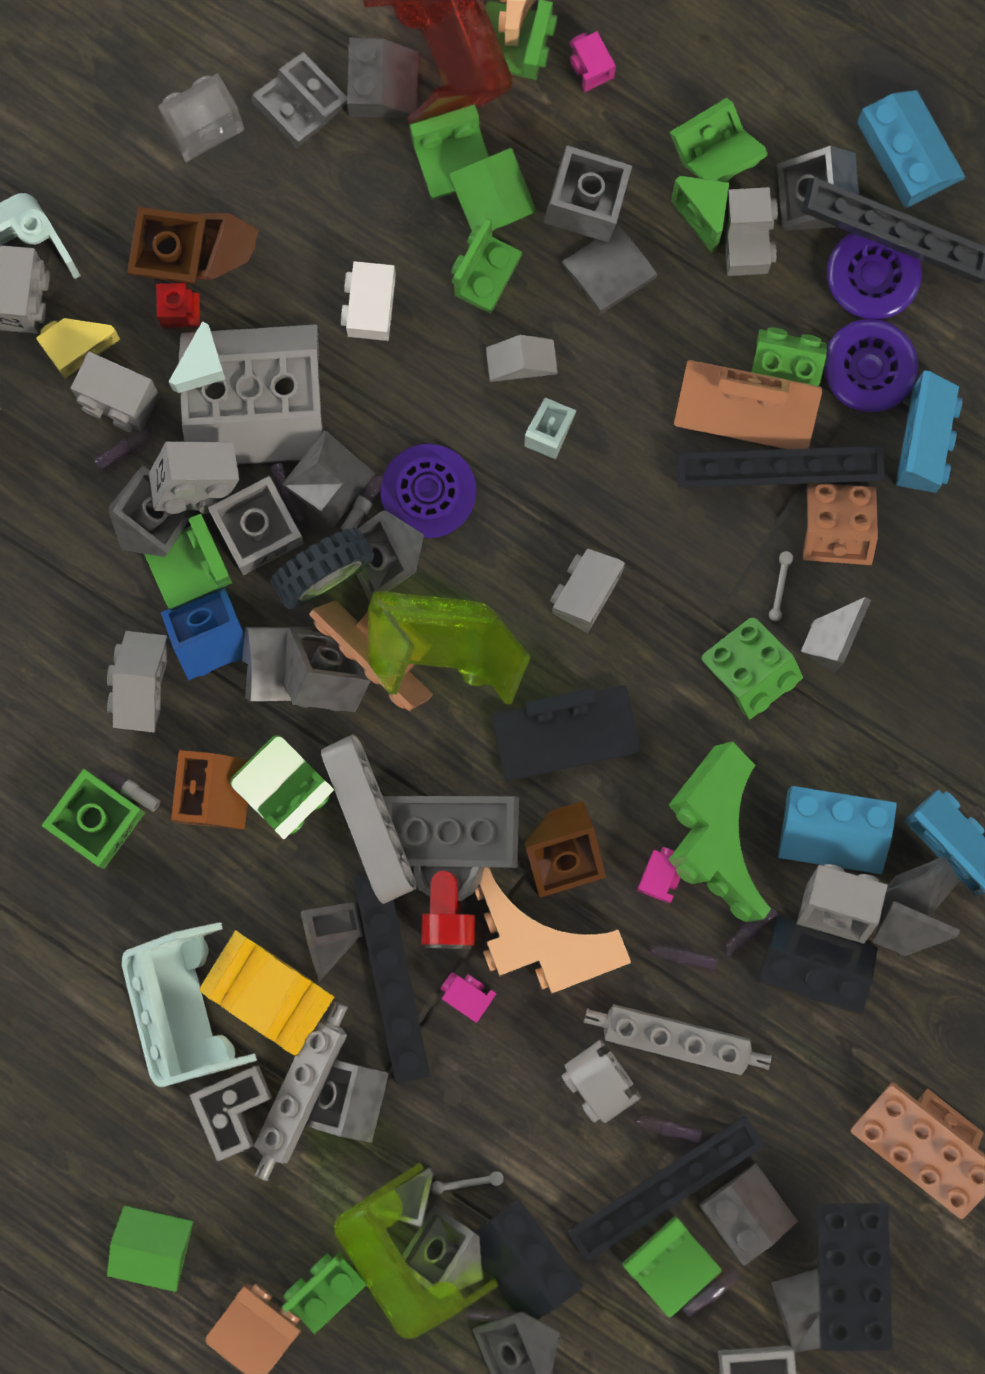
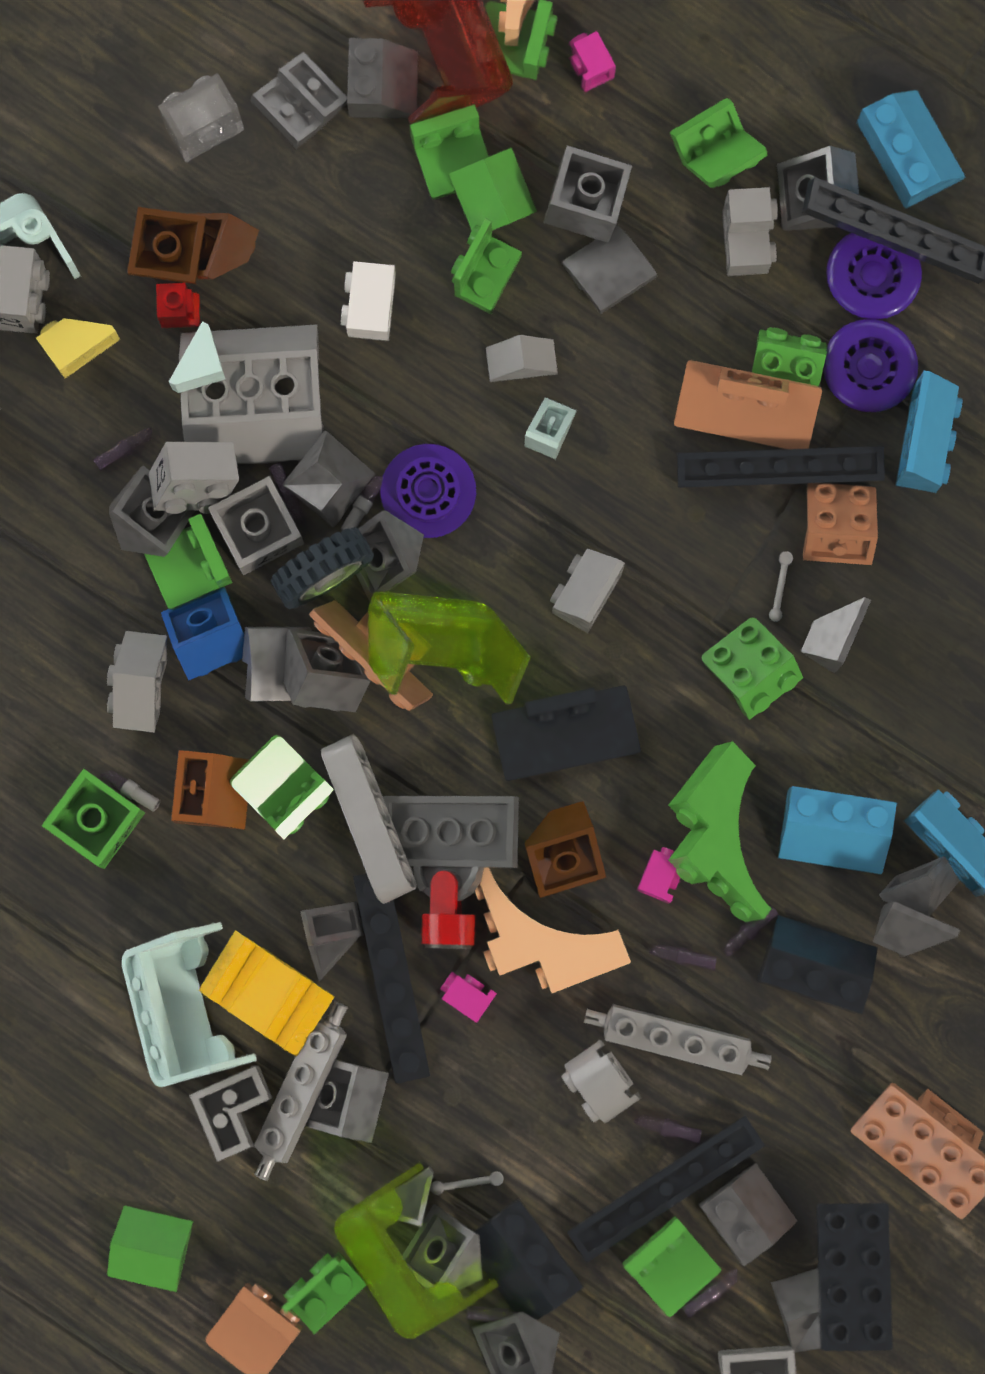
(114, 392): light grey brick -> none
(702, 206): bright green slope -> none
(842, 903): light grey brick -> none

